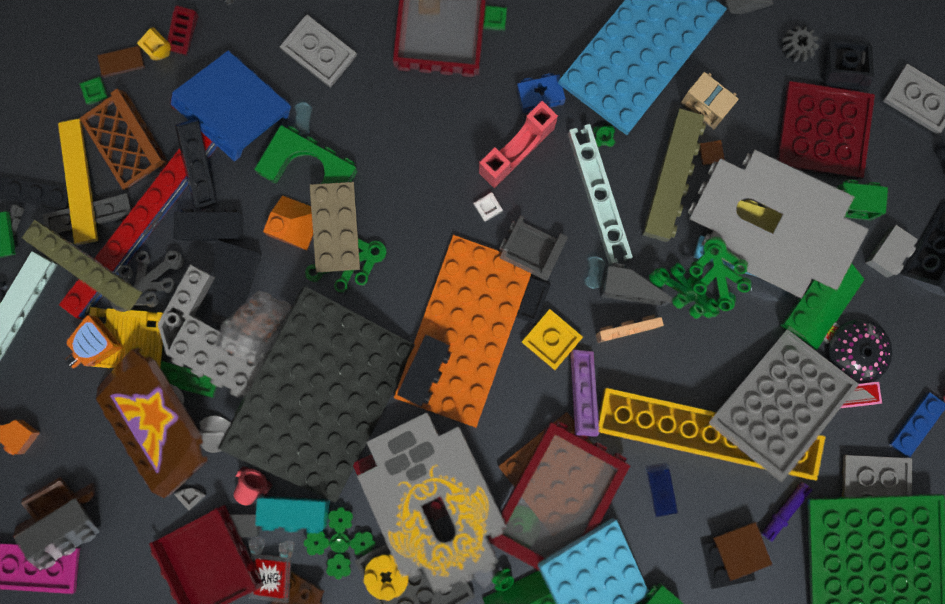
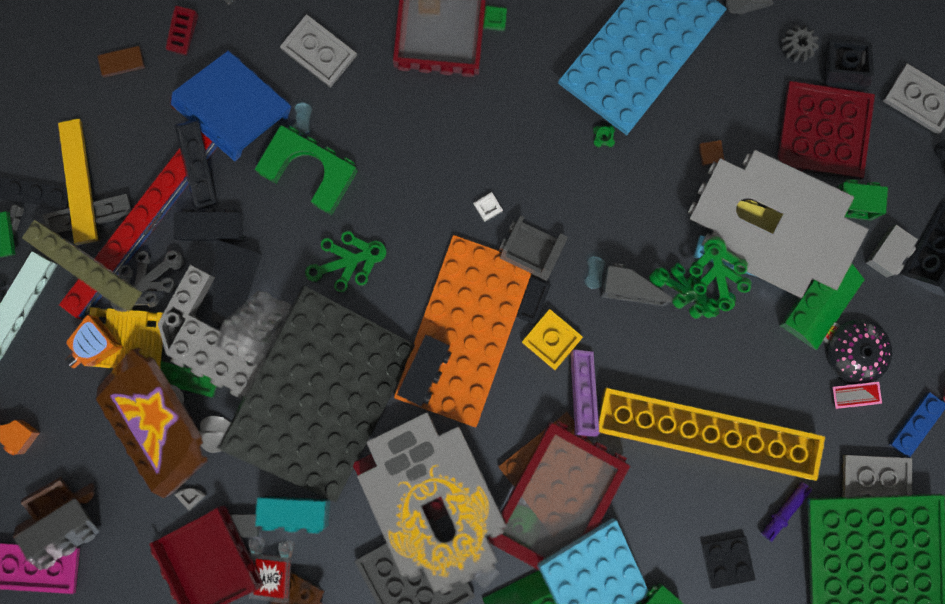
(94, 90): green tile -> none
(135, 125): dark orange fence -> none
(155, 44): yellow plate -> none
(250, 486): coral piece -> none
(290, 223): orange slope -> none
(334, 227): dark tan plate -> none
(339, 543): green plant -> none
(374, 582): yellow plate -> none
(499, 164): coral arch -> none
(503, 580): green plate -> none
(530, 98): blue brick -> none
(594, 180): light aqua piece -> none
(629, 328): light nougat wing -> none
(662, 493): clear blue plate -> none
(673, 175): olive brick -> none
(709, 99): tan container -> none
(742, 551): reddish brown tile -> none
(783, 405): light grey plate -> none

